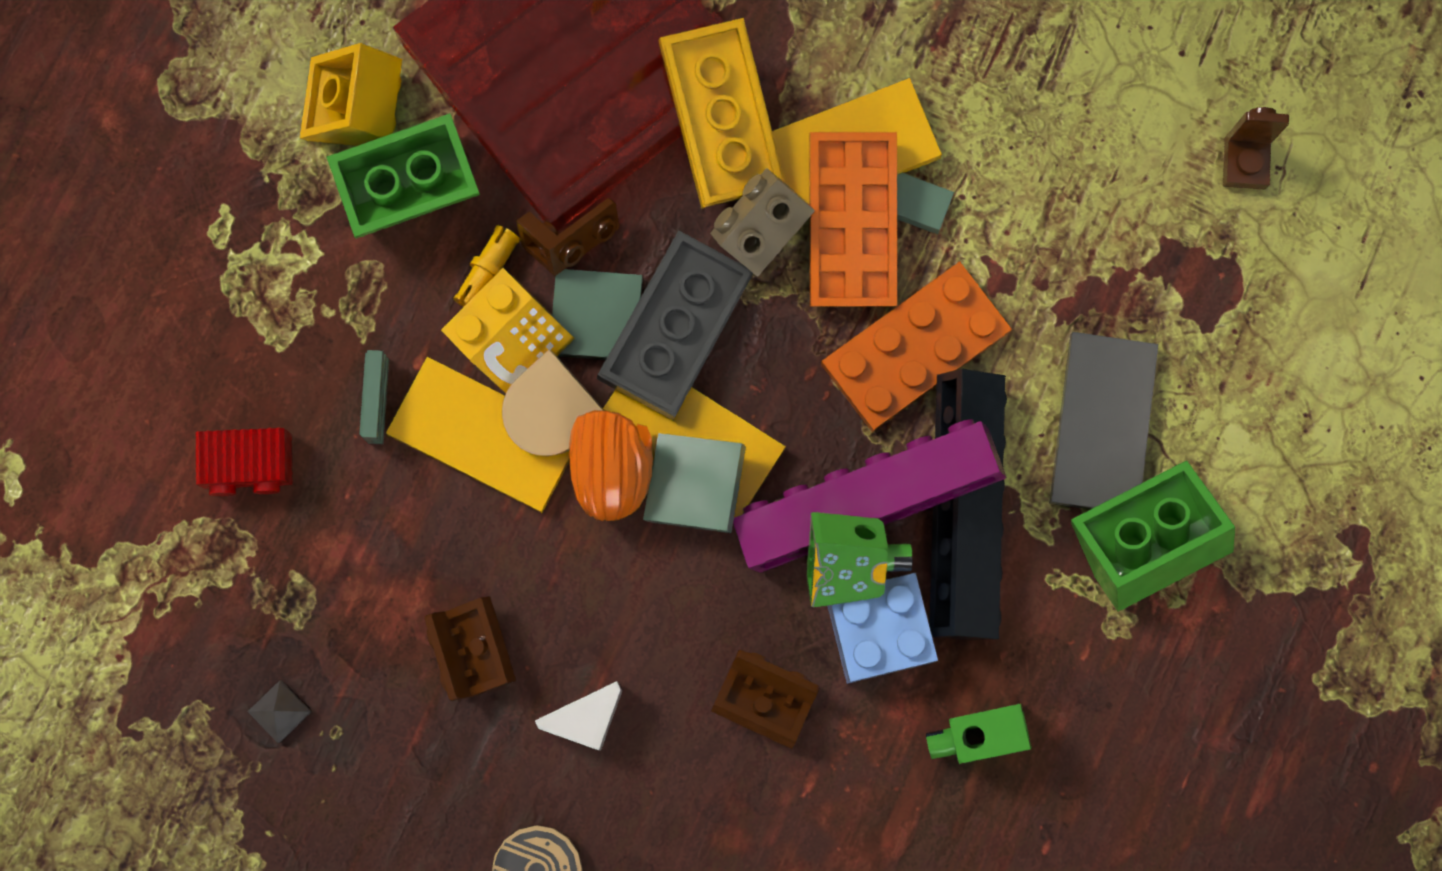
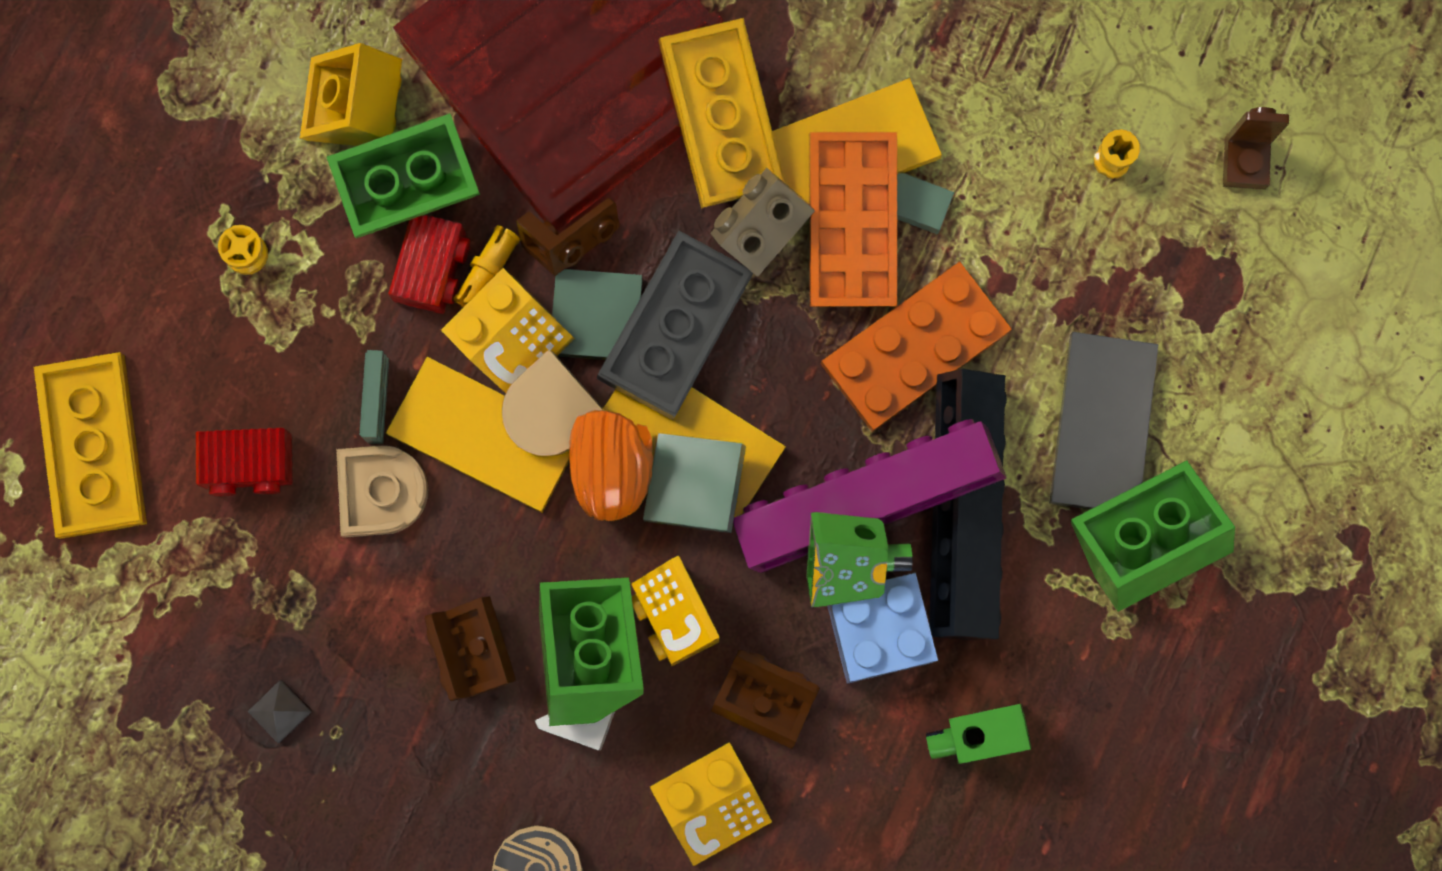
(90, 445): none -> yellow tile
(236, 243): none -> yellow wheel
(379, 490): none -> tan tile
(429, 263): none -> red brick
(588, 649): none -> bright green slope
(674, 612): none -> yellow slope
(711, 804): none -> yellow slope
(1124, 143): none -> yellow bush

